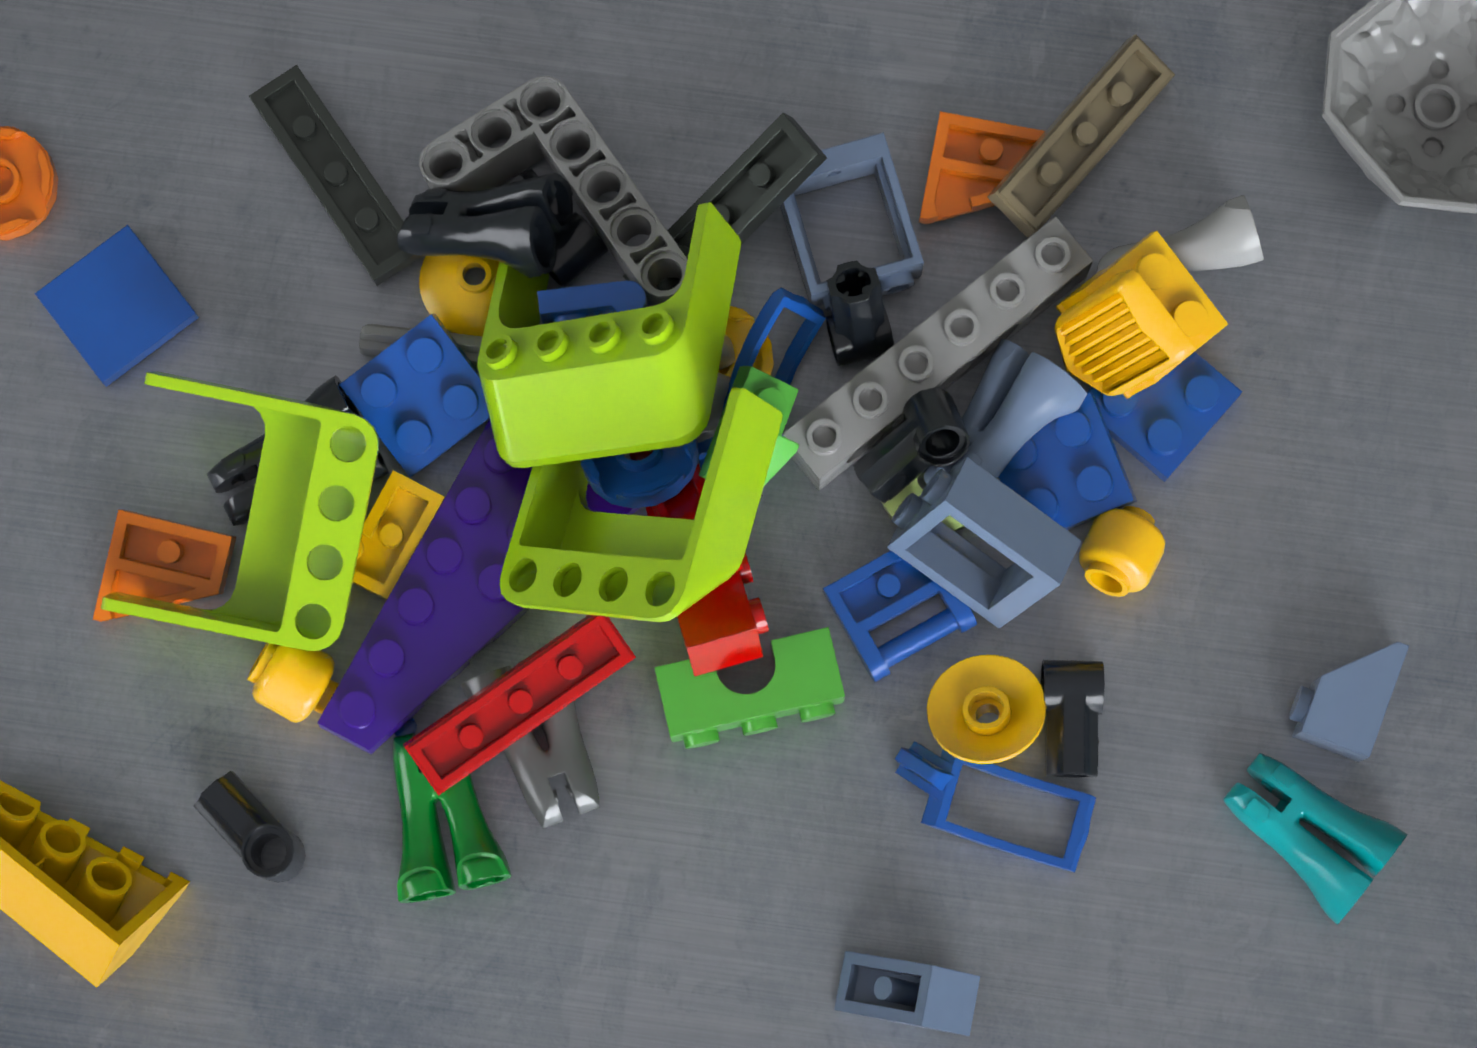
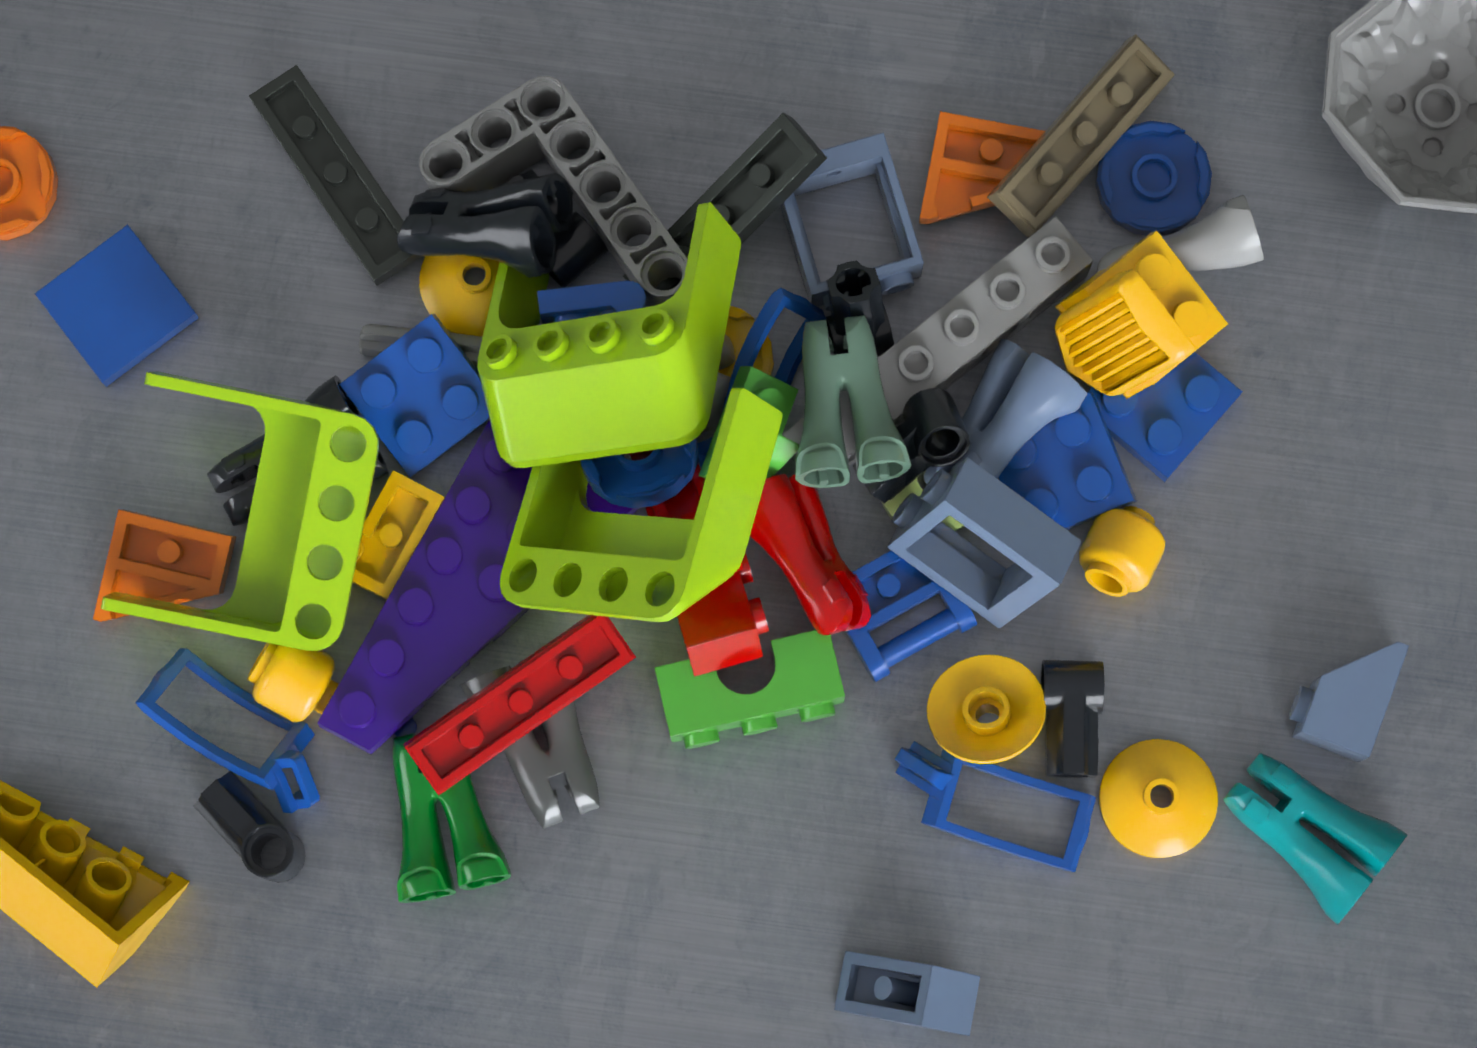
(270, 775): none -> blue sword
(798, 538): none -> red piece
(822, 450): none -> sand green piece
(1133, 816): none -> yellow dish
(1153, 179): none -> blue tile

